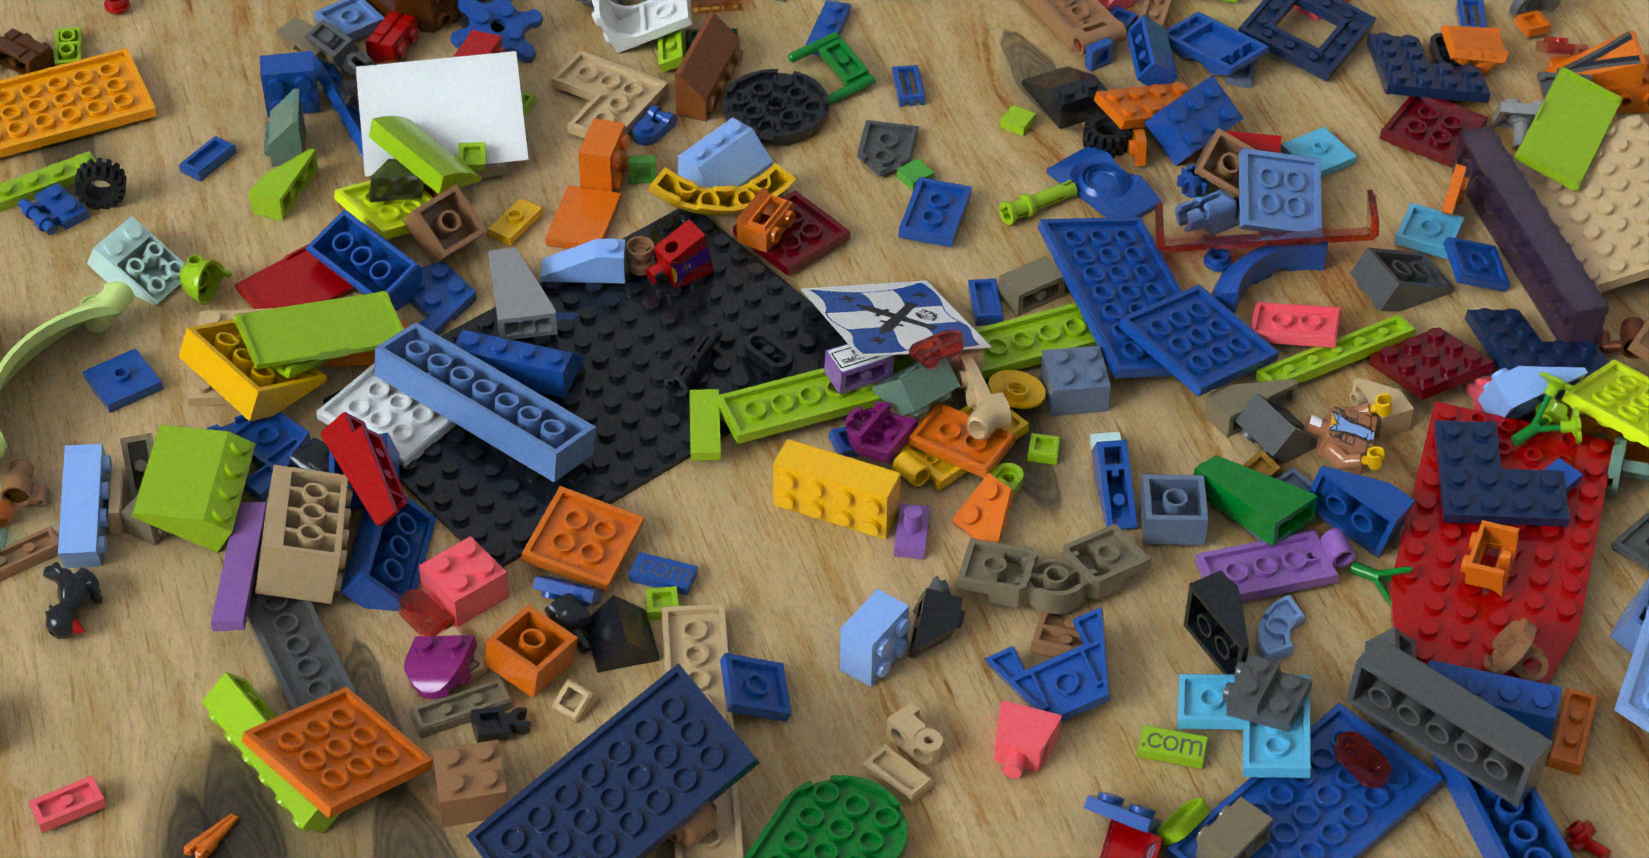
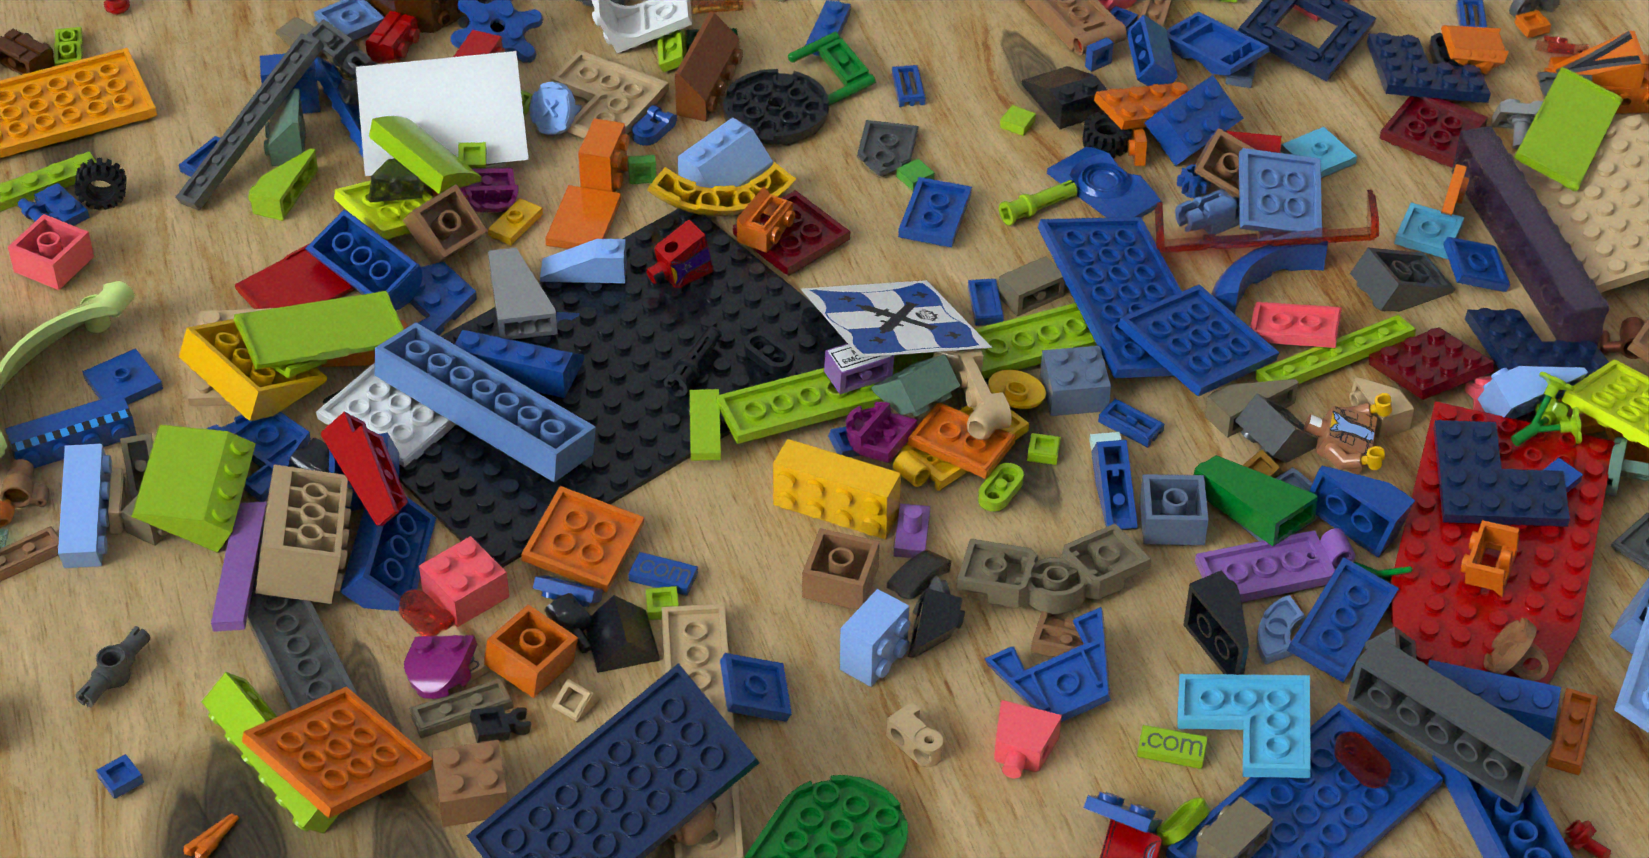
(51, 251): none -> coral brick
(67, 804): coral plate -> none
(73, 594): black animal -> none
(96, 422): none -> blue brick
(113, 666): none -> dark grey pin
(120, 776): none -> blue plate
(139, 260): light aqua slope -> none
(202, 275): lime helmet -> none
(249, 122): none -> dark grey plate
(494, 192): none -> magenta slope
(553, 108): none -> light blue tile
(640, 255): medium nougat wheel -> none
(840, 569): none -> medium nougat brick
(897, 774): tan tile -> none
(917, 574): none -> clear smoke slope
(936, 347): clear red plate -> none
(986, 510): orange wing -> none
(1128, 425): none -> blue tile
(1217, 259): blue plate -> none
(1265, 693): dark grey plate -> none
(1342, 619): none -> blue plate

